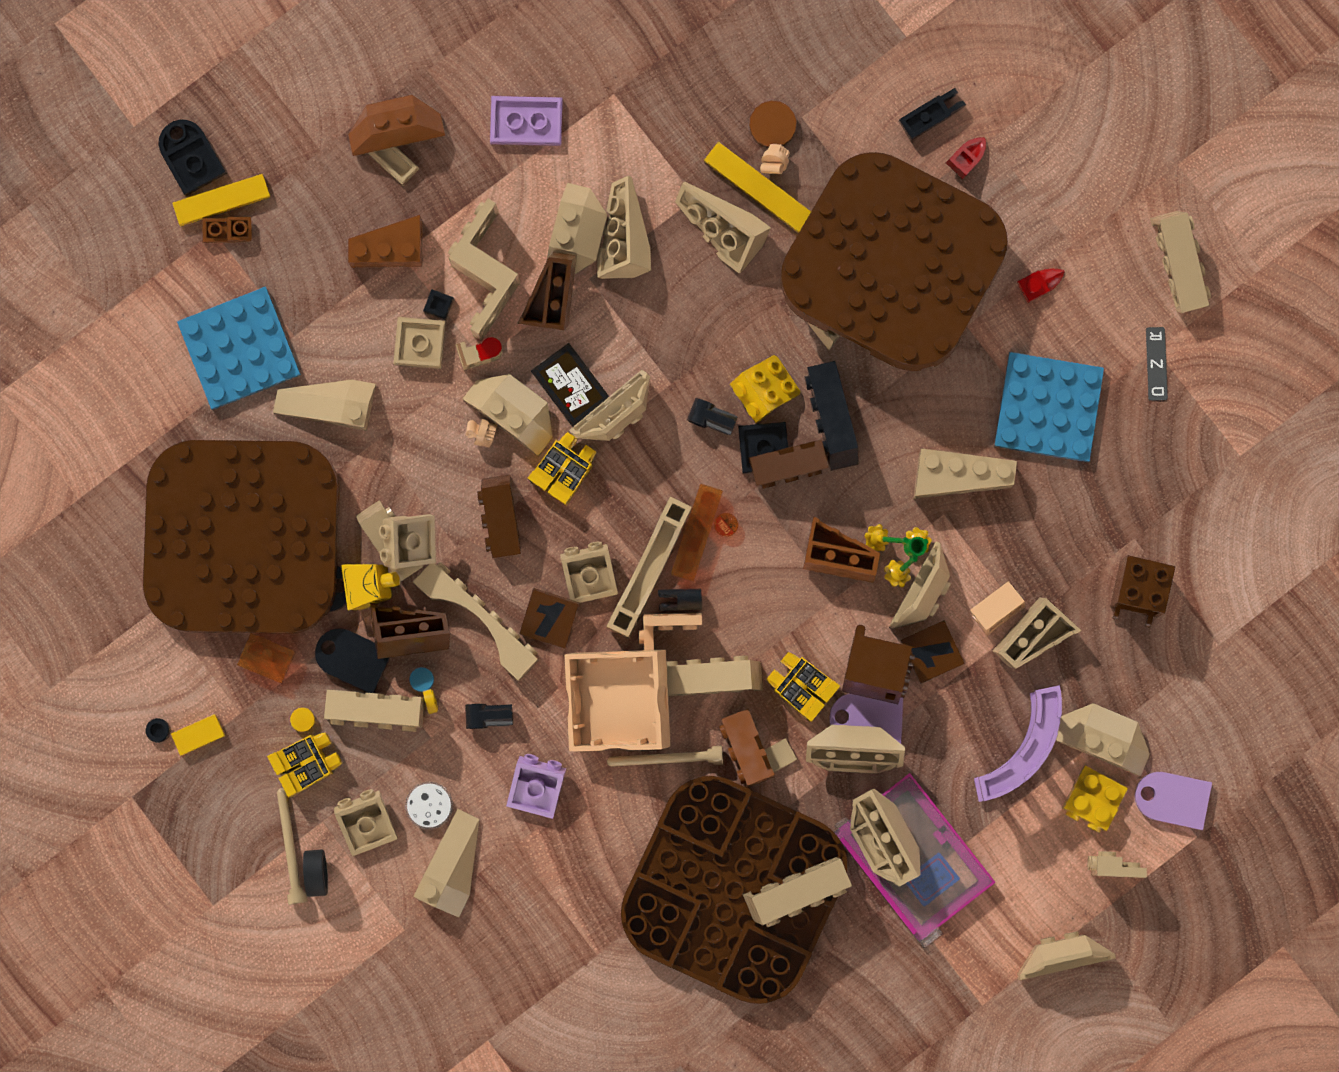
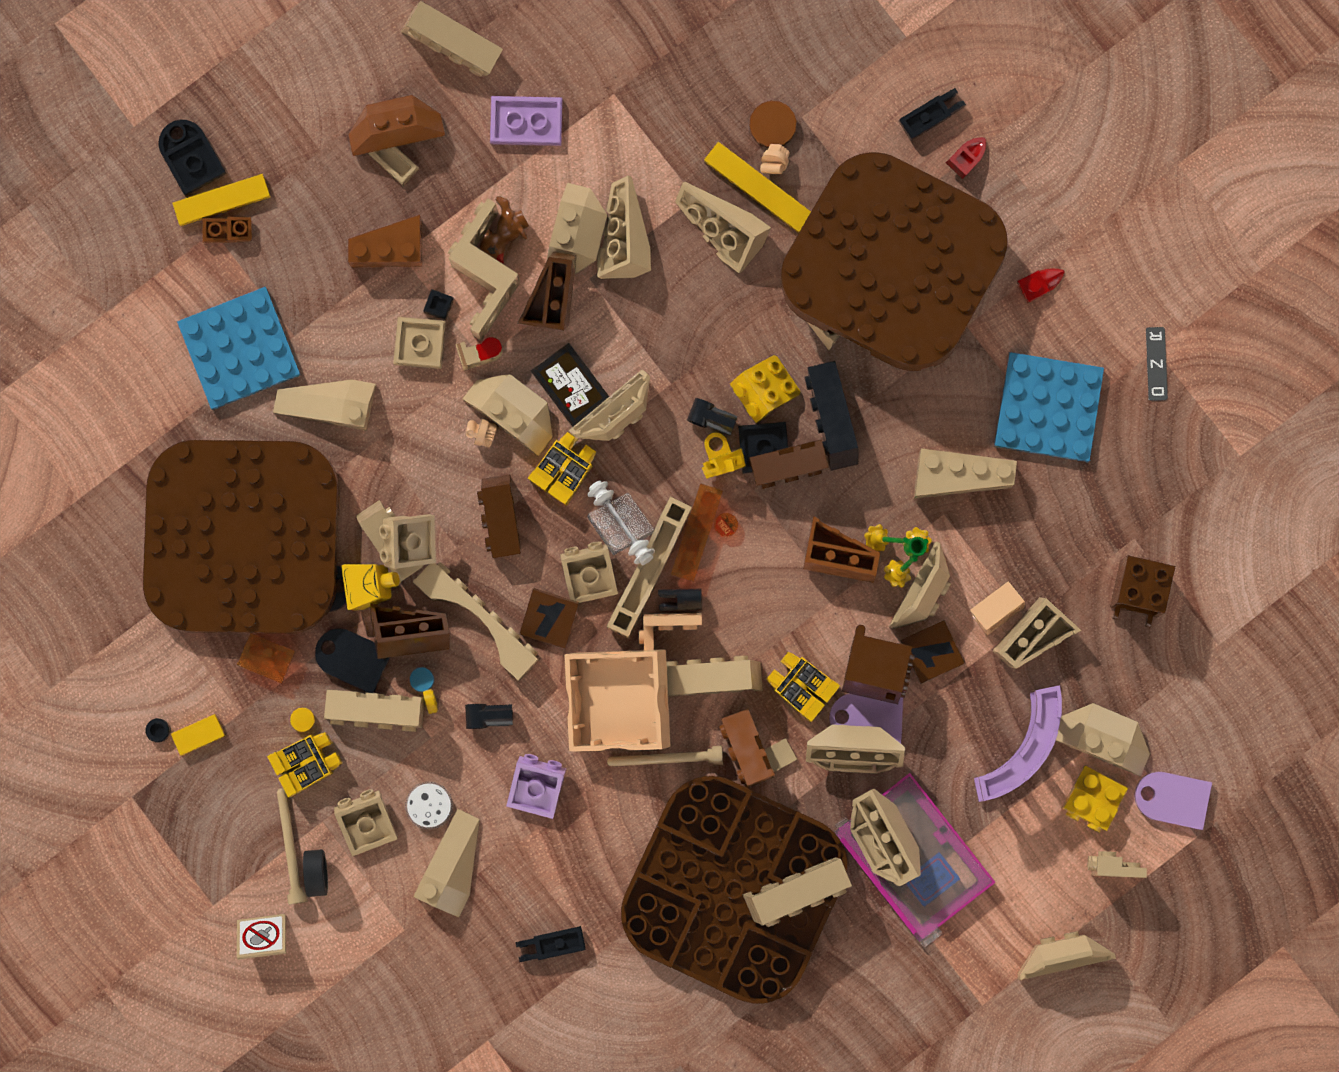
(261, 936): none -> piece
(451, 39): none -> tan wedge
(509, 228): none -> dark orange animal
(554, 944): none -> black hinge
(620, 523): none -> clear plate
(723, 460): none -> yellow piece
(1182, 261): tan wedge -> none

